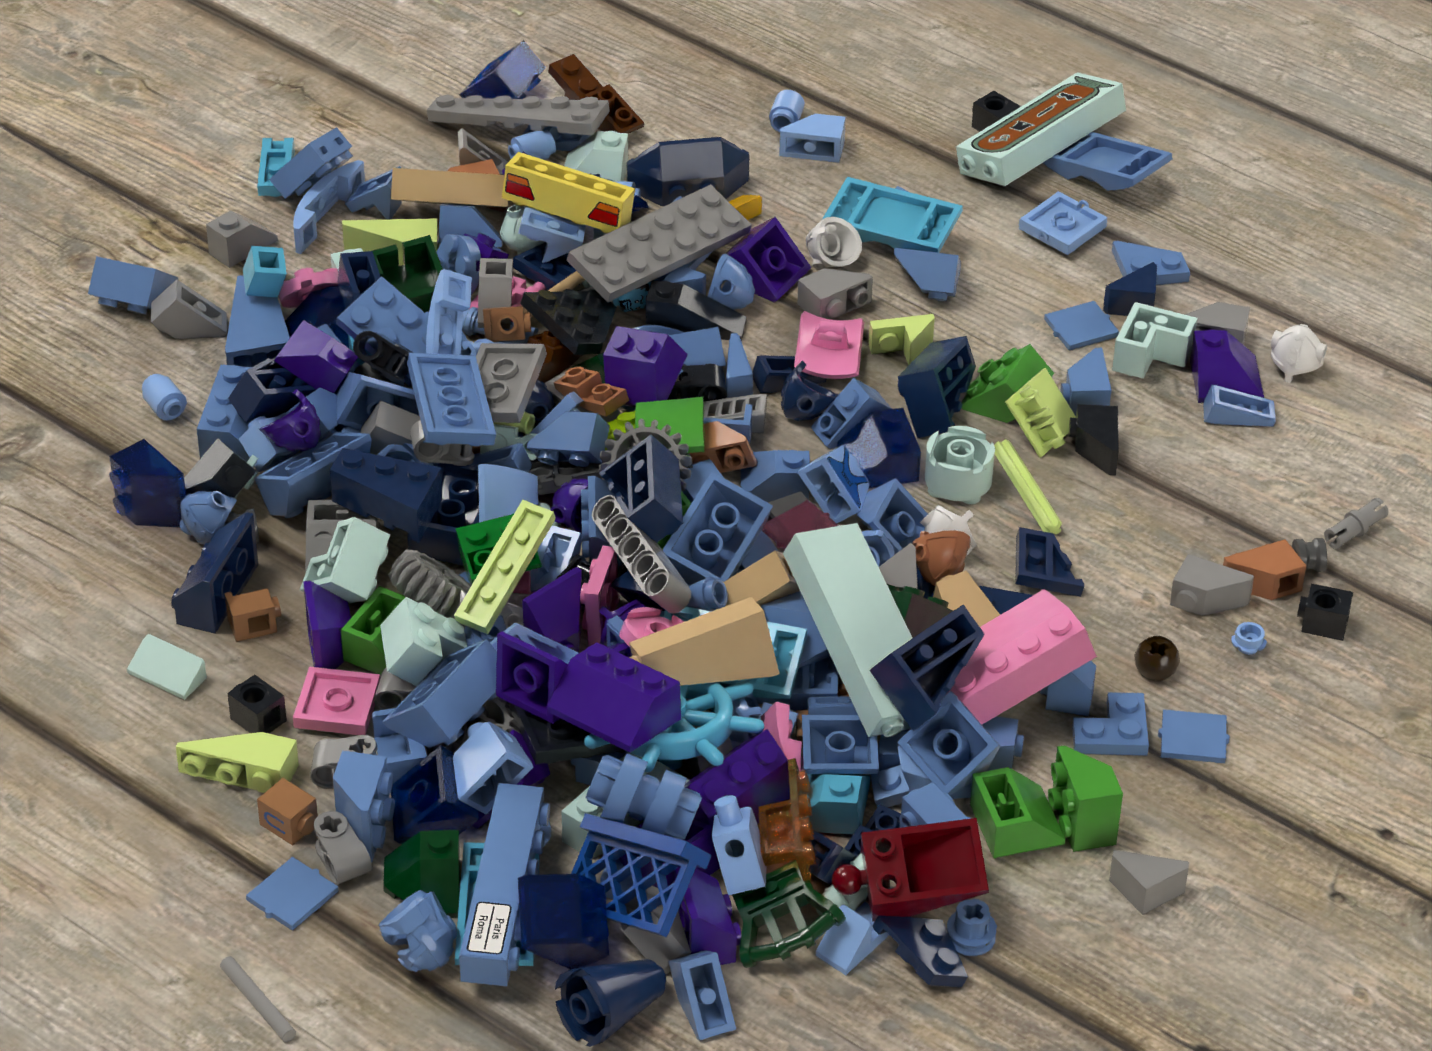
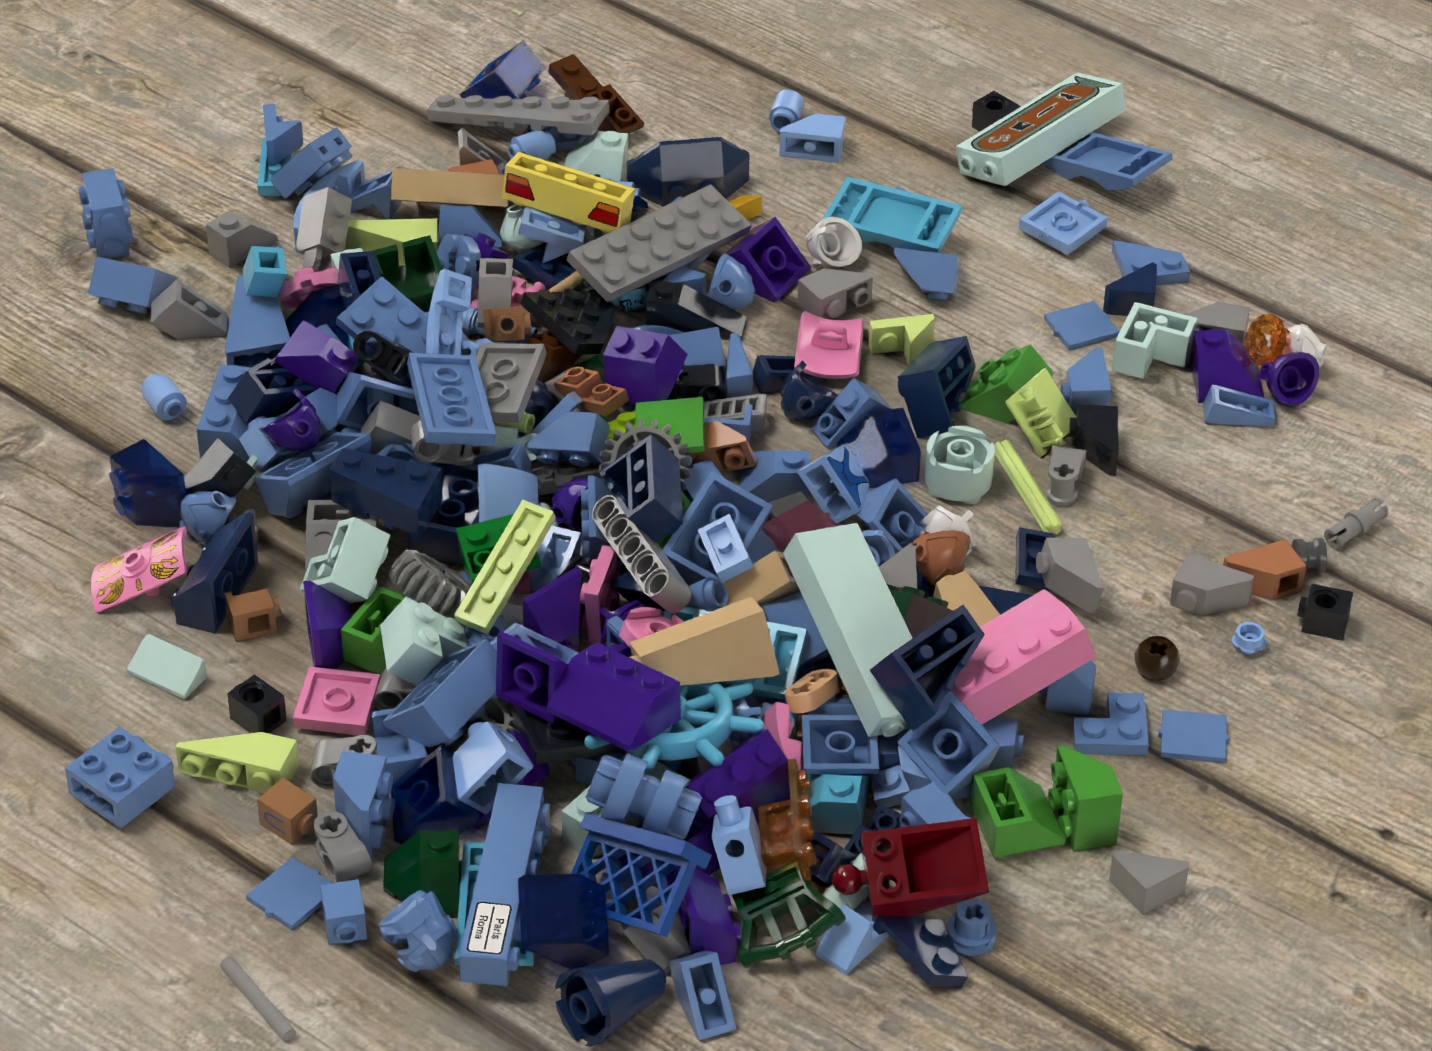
(105, 214): none -> medium blue brick
(120, 777): none -> medium blue brick
(139, 571): none -> bright pink shield
(281, 136): none -> medium blue slope
(323, 227): none -> light grey hinge
(343, 912): none -> medium blue brick
(725, 548): none -> light blue plate
(812, 690): none -> light nougat beam
(1065, 474): none -> light grey piece
(1071, 571): none -> light grey slope
(1256, 340): none -> clear orange gear
(1287, 376): none -> dark purple helmet

